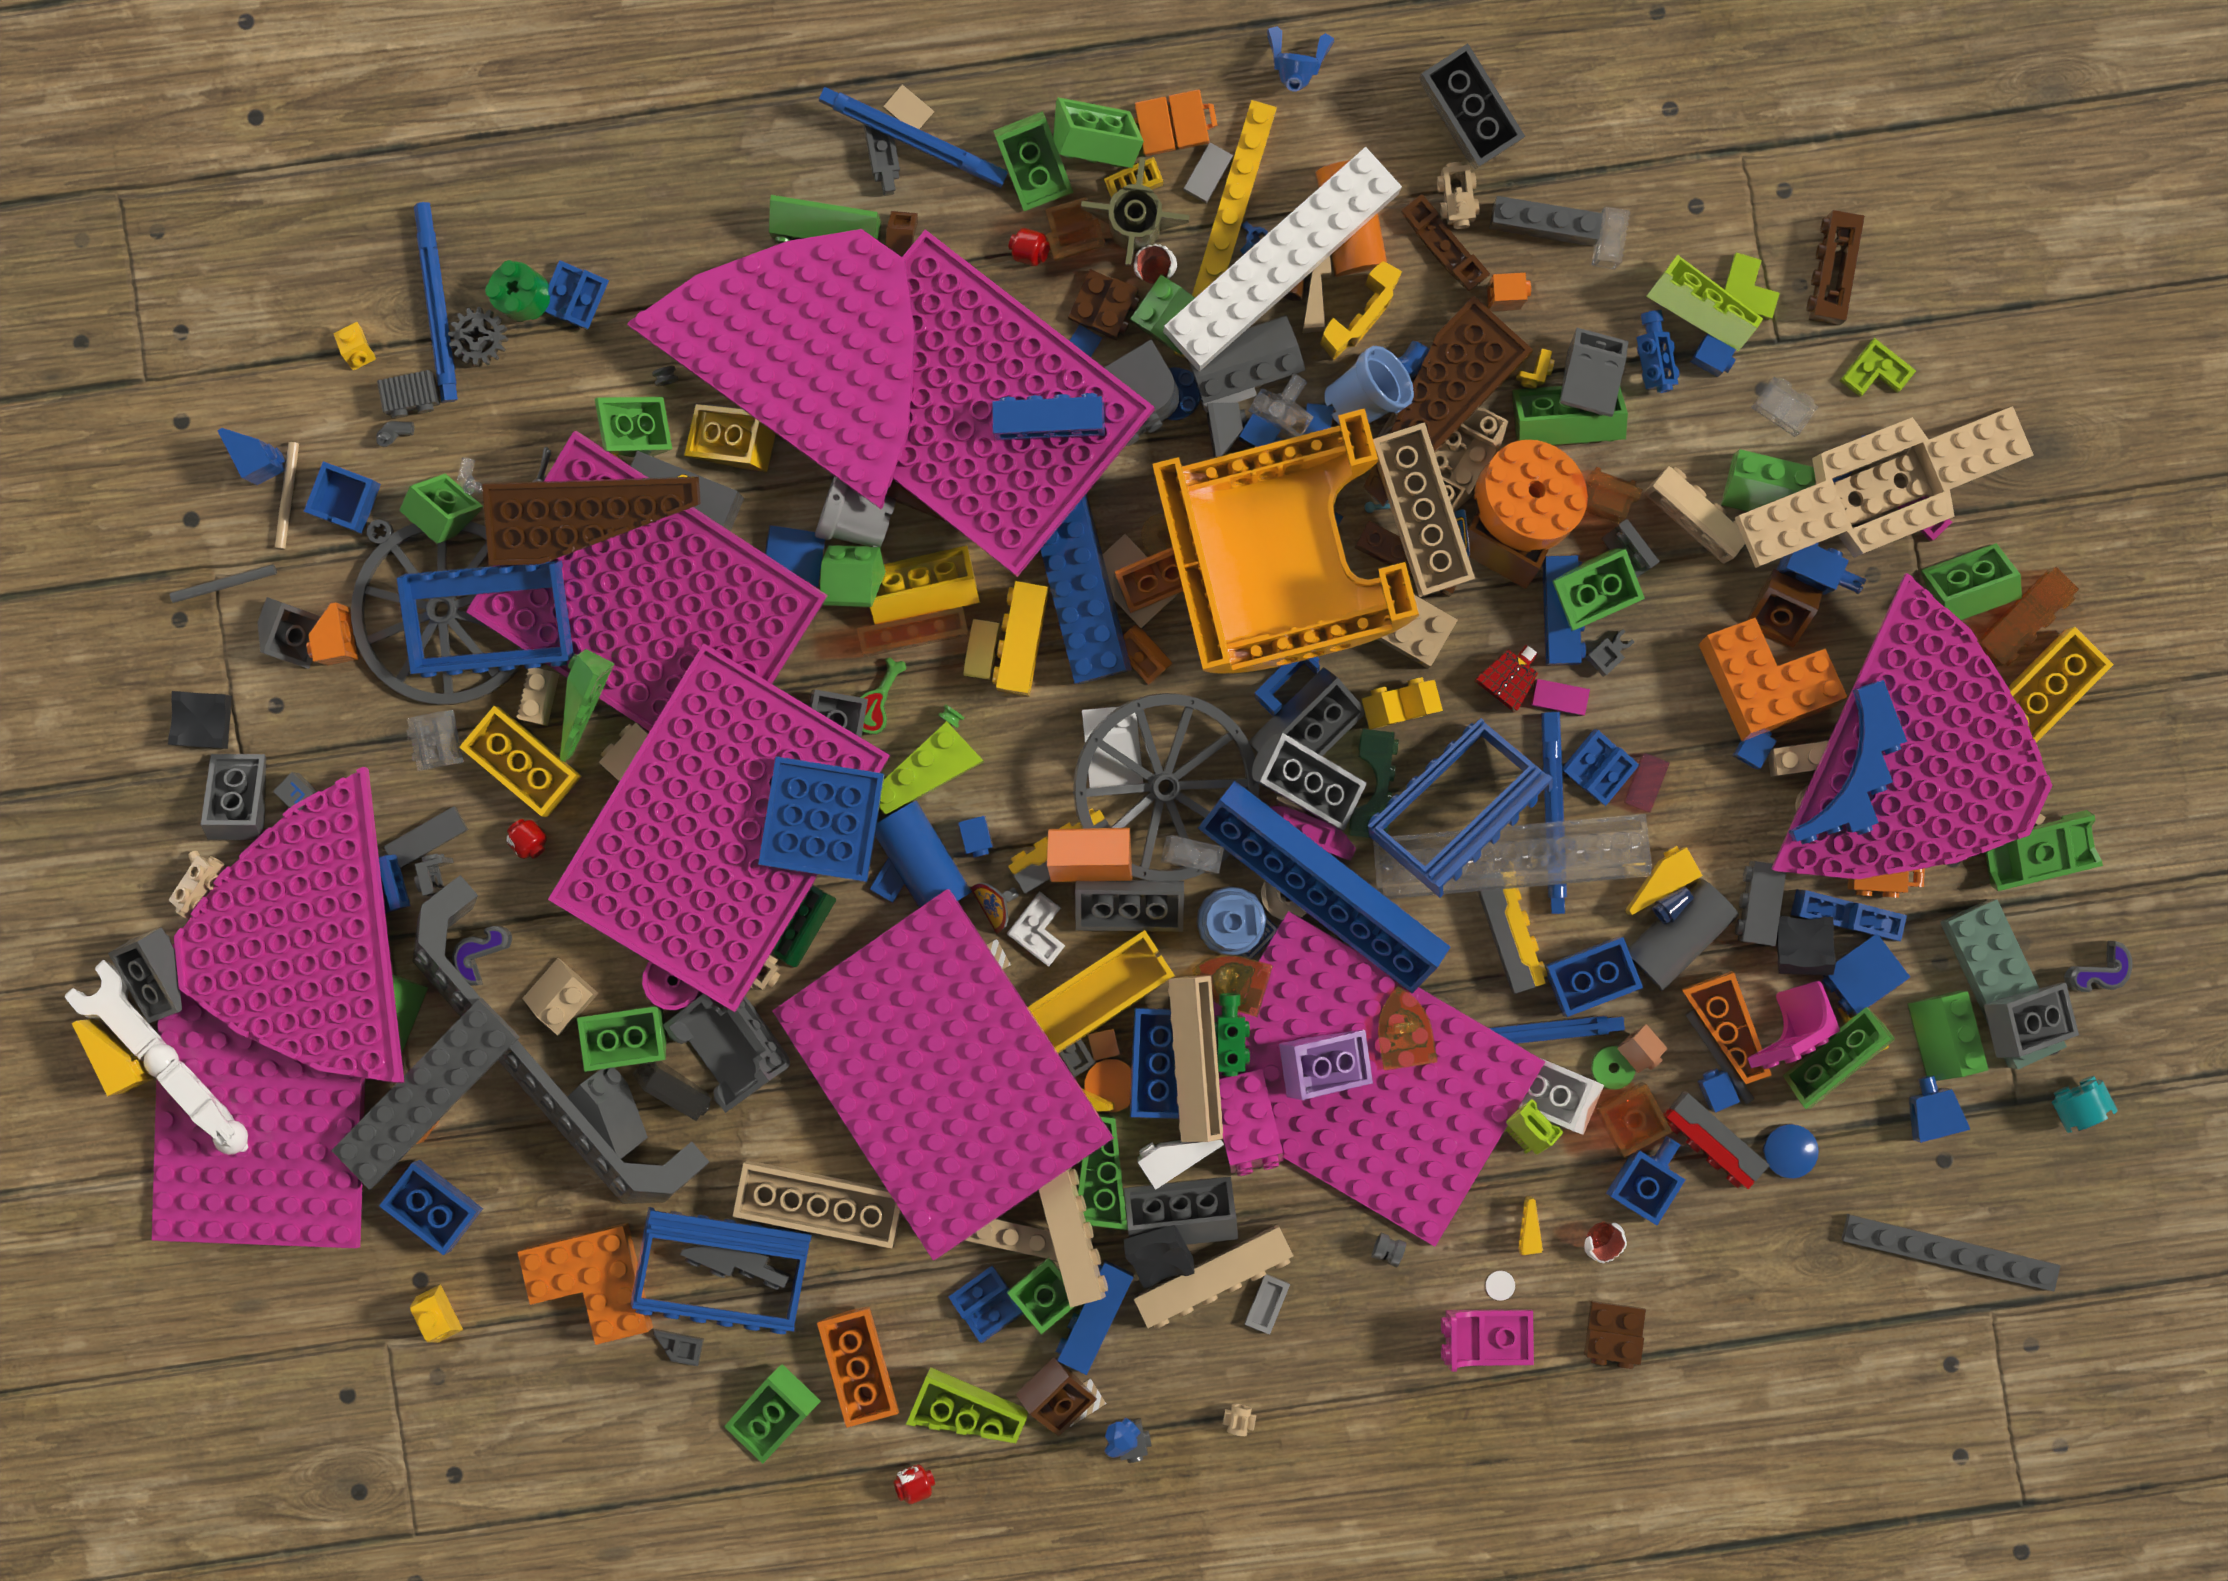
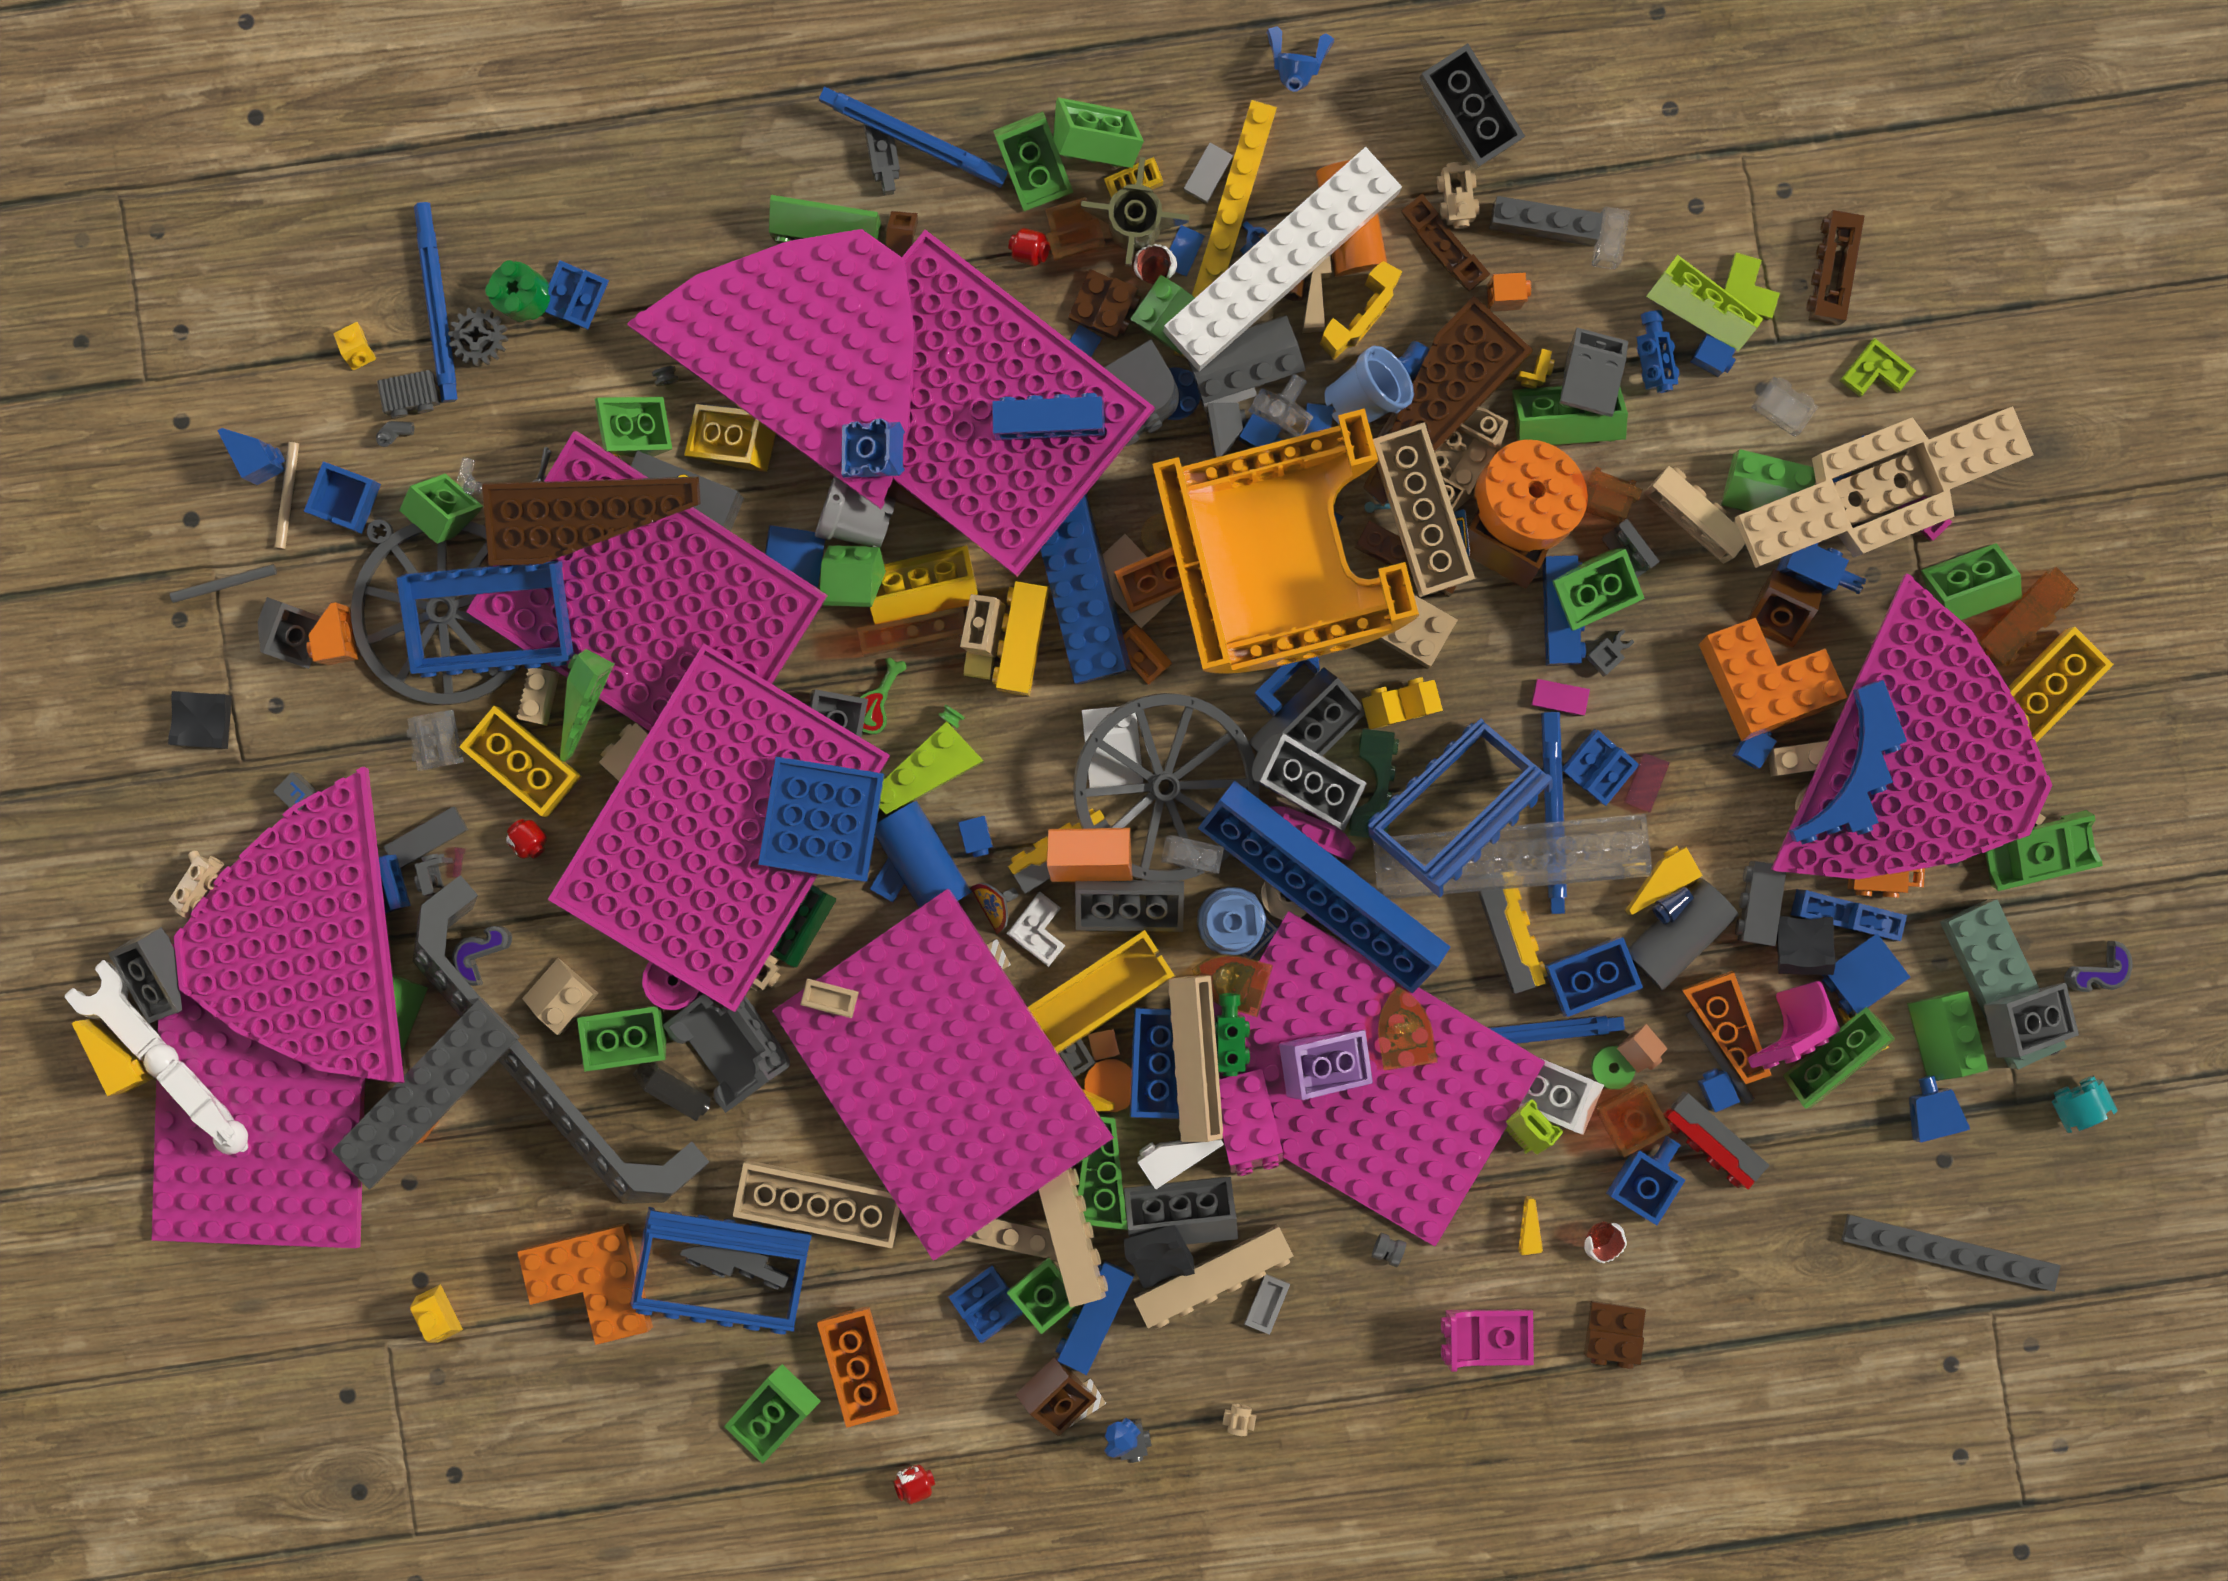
(235, 797): dark grey slope -> none
(431, 1207): blue brick -> none
(458, 861): none -> clear pink piece
(611, 1110): dark grey slope -> none
(680, 1347): dark grey tile -> none
(829, 998): none -> tan tile
(872, 449): none -> blue slope
(908, 108): tan sticker -> none
(966, 1409): lime wedge -> none
(983, 625): none -> tan brick
(1184, 121): orange piece -> none
(1185, 248): none -> blue sticker
(1500, 1285): white sticker -> none
(1510, 677): red torso -> none
(1791, 1151): blue dish -> none

